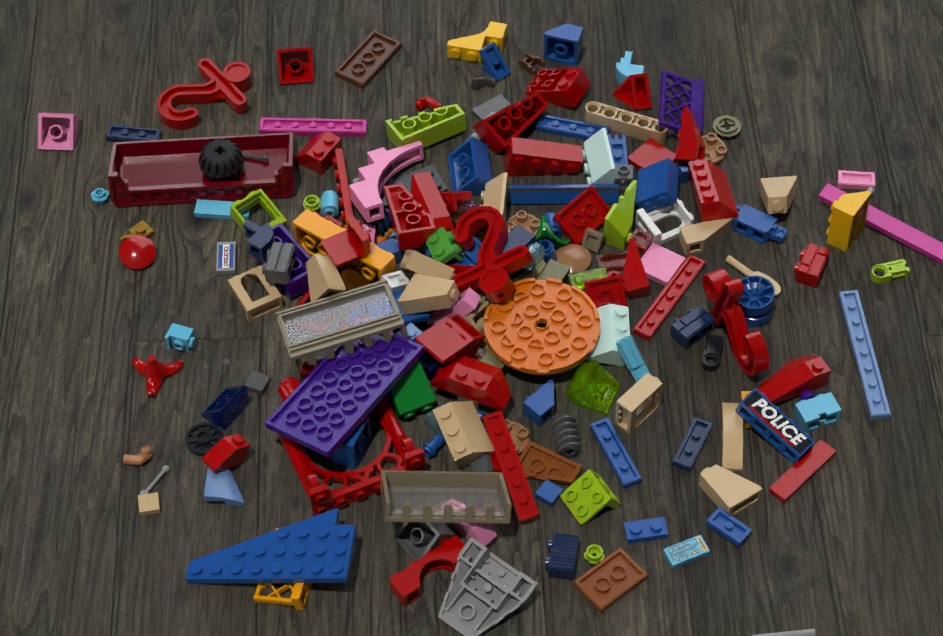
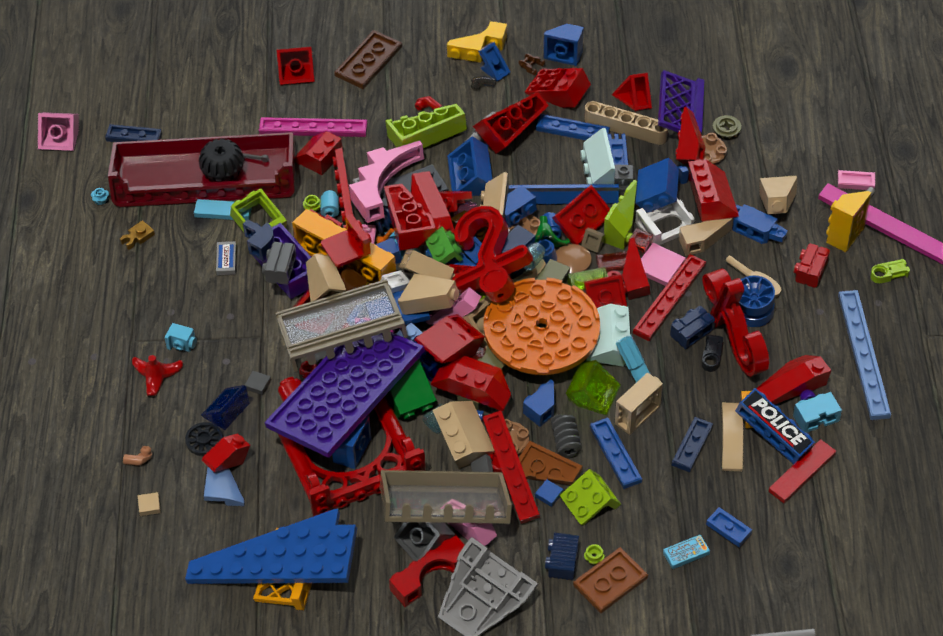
(137, 252): red dish -> none
(165, 469): light grey hinge -> none
(220, 85): red piece -> none
(260, 307): tan panel -> none
(433, 445): blue pin -> none
(493, 105): dark grey tile -> none
(519, 205): none -> blue slope
(541, 158): red wedge -> none
(626, 68): medium azure brick -> none
(645, 530): blue plate -> none
(650, 153): tile -> none
(728, 489): tan slope -> none

